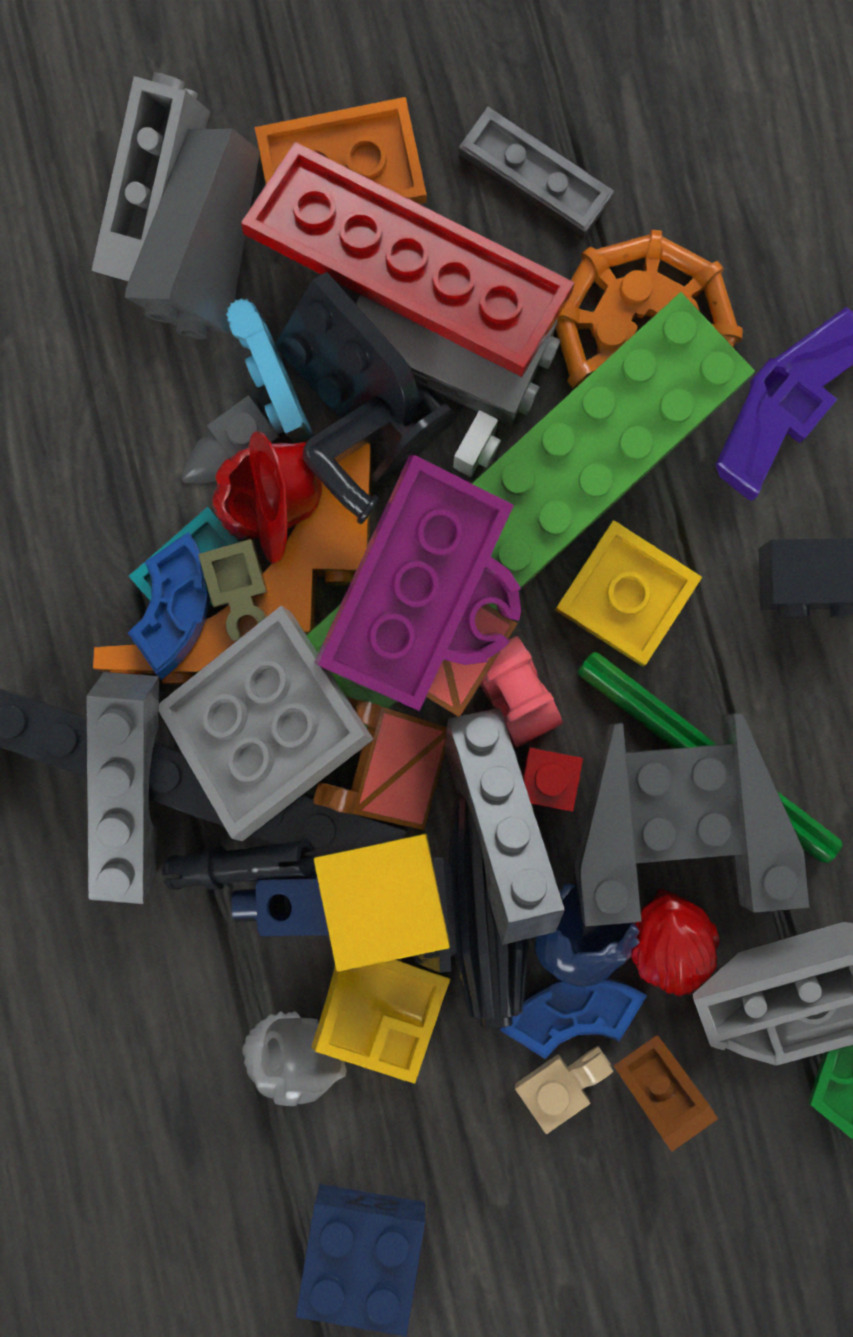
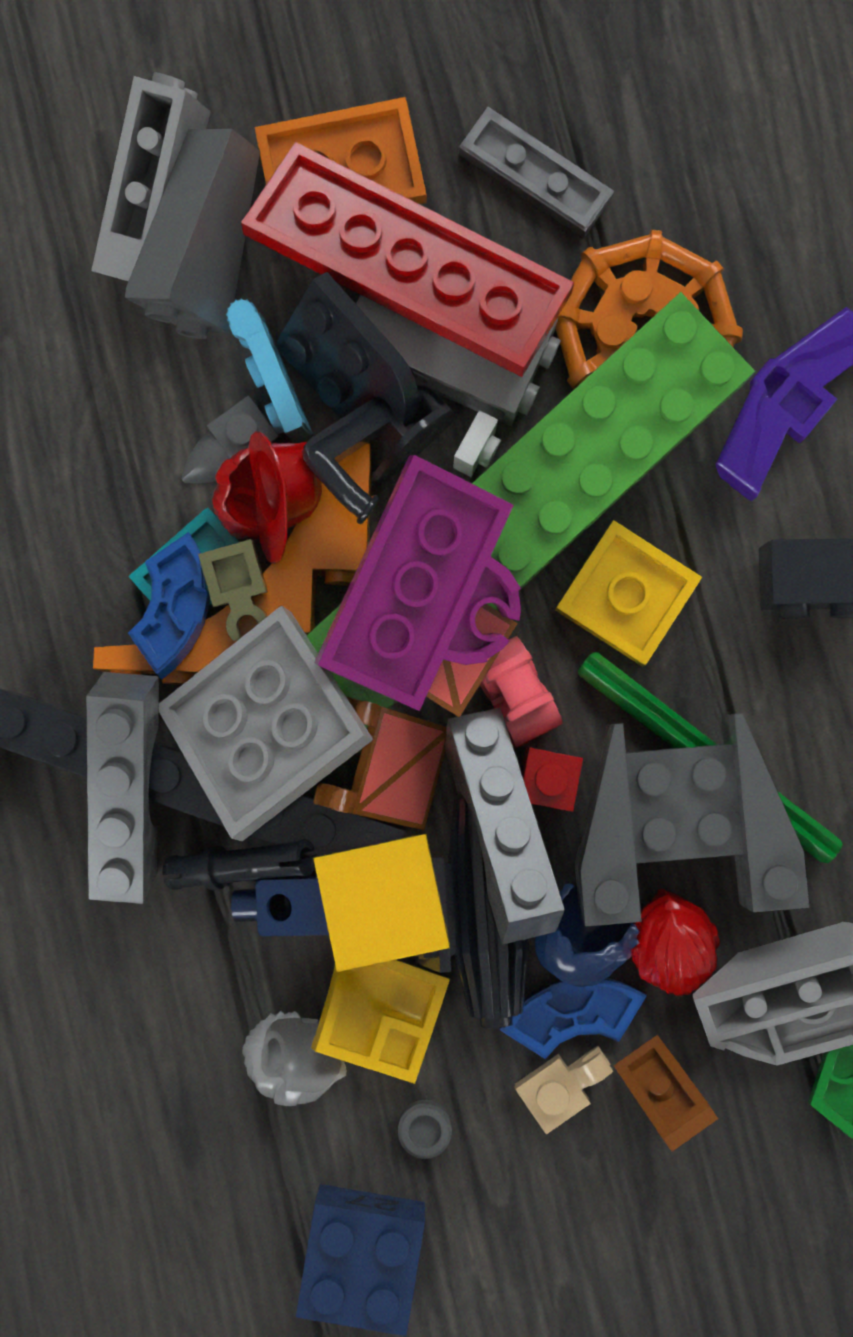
(424, 1129): none -> dark grey tile

